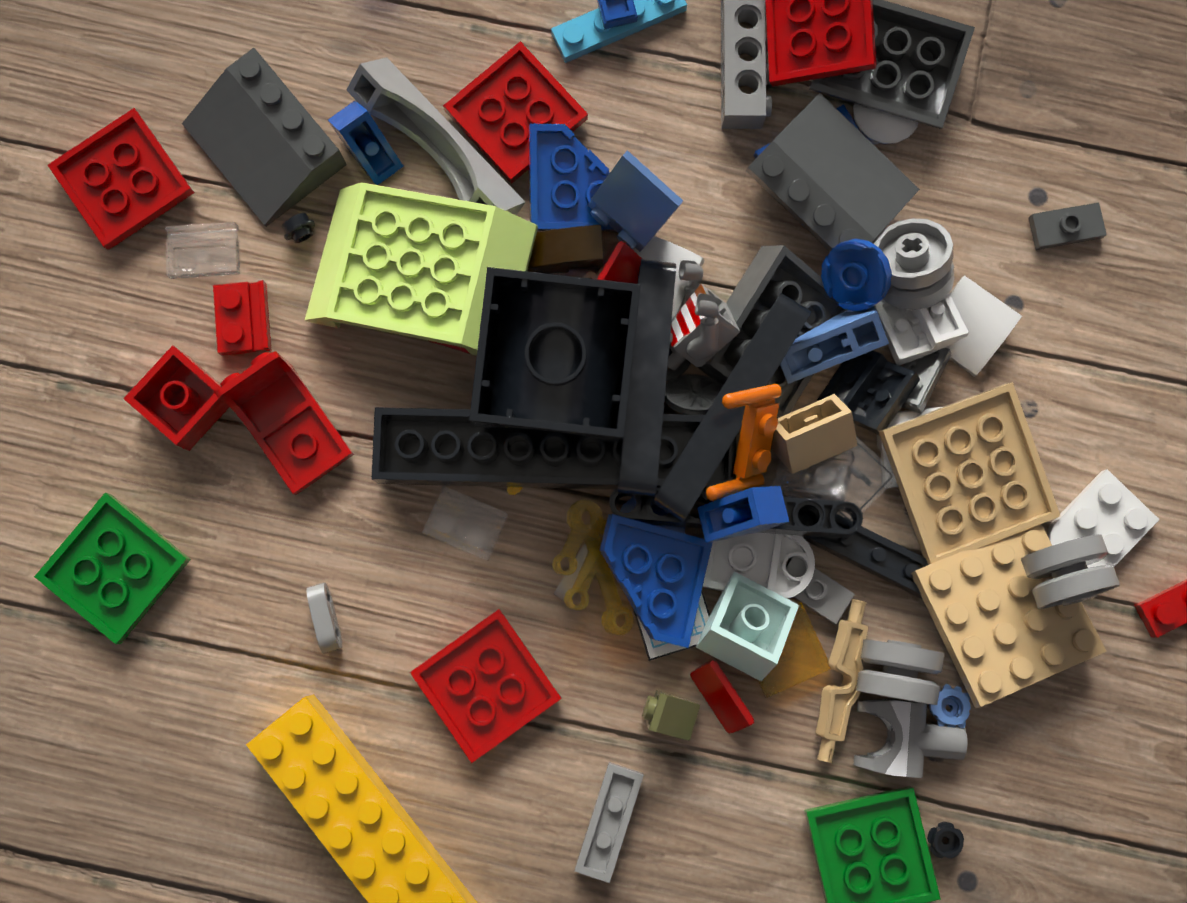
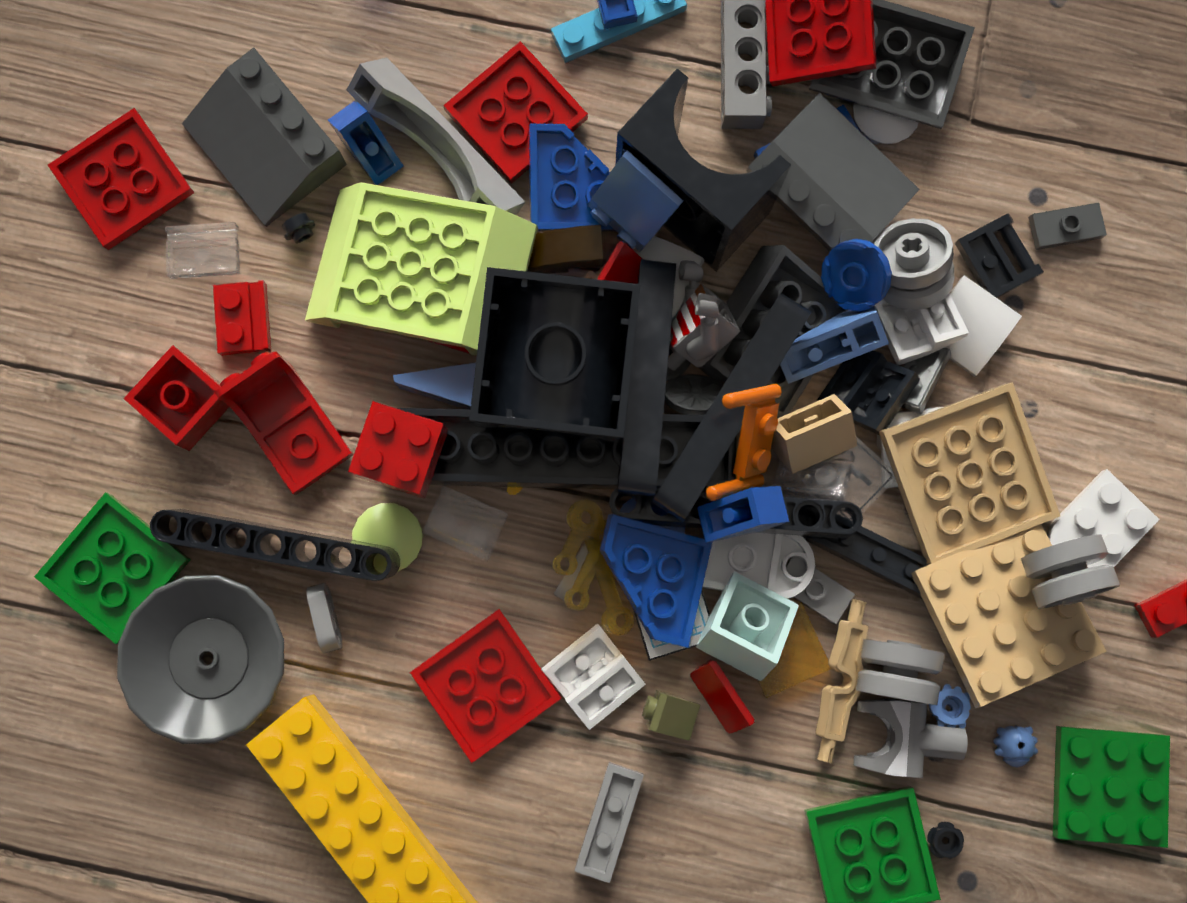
(165, 668): none -> dark grey dish
(258, 539): none -> black beam
(391, 527): none -> yellowish green dish
(398, 449): none -> red brick
(445, 384): none -> medium blue slope
(593, 676): none -> white slope
(716, 206): none -> black piece
(989, 261): none -> black plate
(1008, 742): none -> medium blue animal
(1111, 786): none -> green plate

